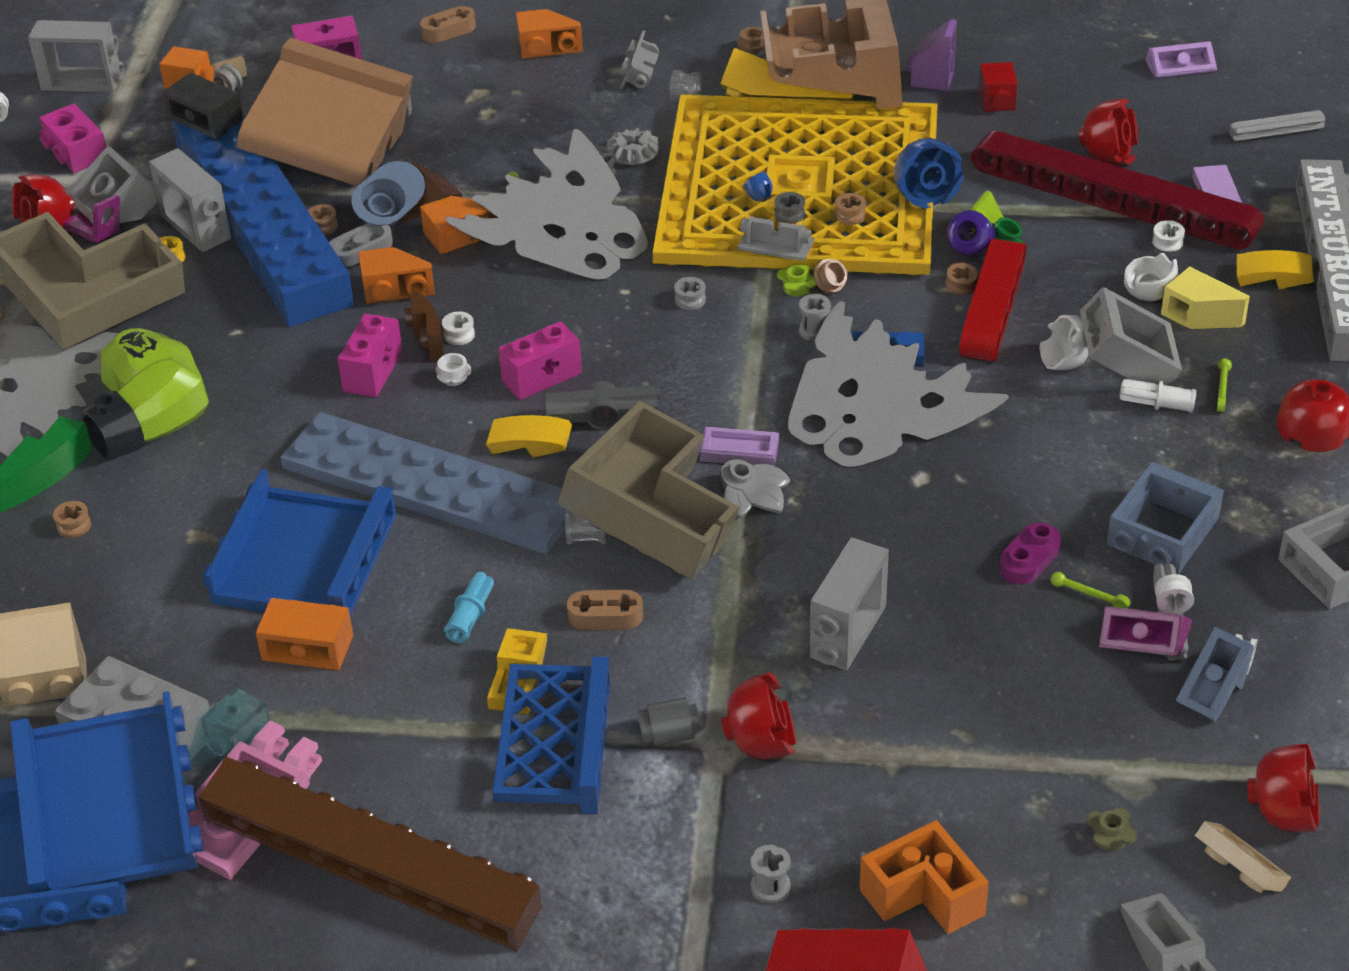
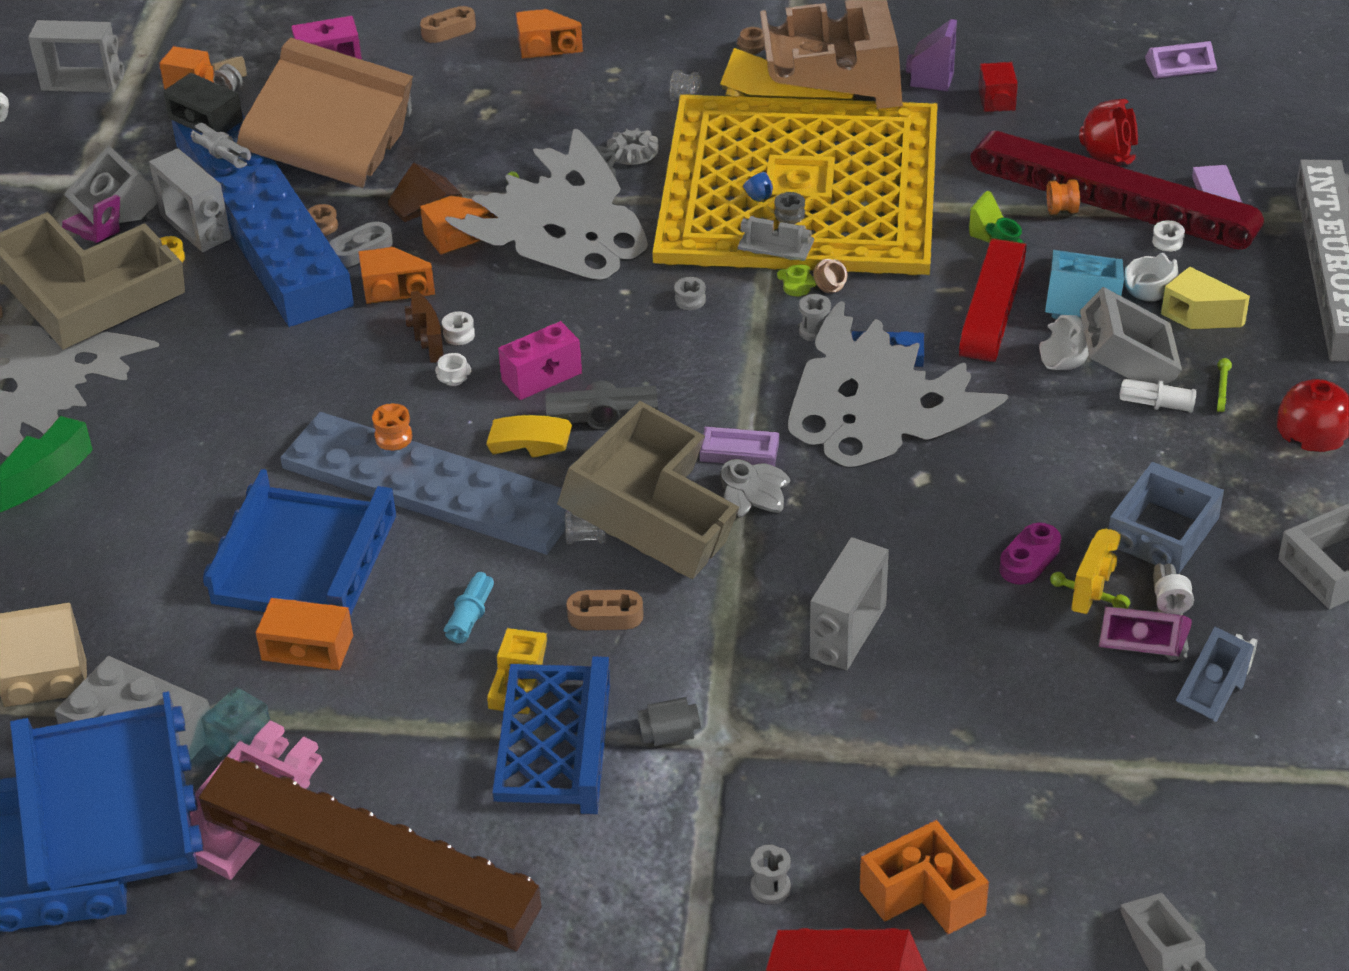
(40, 195): red cylinder -> none
(72, 137): dark pink brick -> none
(72, 519): medium nougat bush -> none
(152, 392): lime piece -> none
(220, 145): none -> light grey pin
(370, 355): dark pink brick -> none
(388, 193): sand blue piece -> none
(392, 426): none -> orange wheel
(639, 62): light grey hinge -> none
(759, 719): red cylinder -> none
(850, 208): medium nougat bush -> none
(928, 172): blue cylinder -> none
(960, 231): dark purple head -> none
(961, 278): medium nougat bush -> none
(1063, 197): none -> orange wheel
(1078, 278): none -> medium azure slope
(1095, 569): none -> yellow hinge
(1111, 838): olive plate -> none
(1228, 848): tan plate -> none
(1276, 125): light grey axle -> none
(1286, 267): yellow slope -> none
(1287, 789): red cylinder -> none

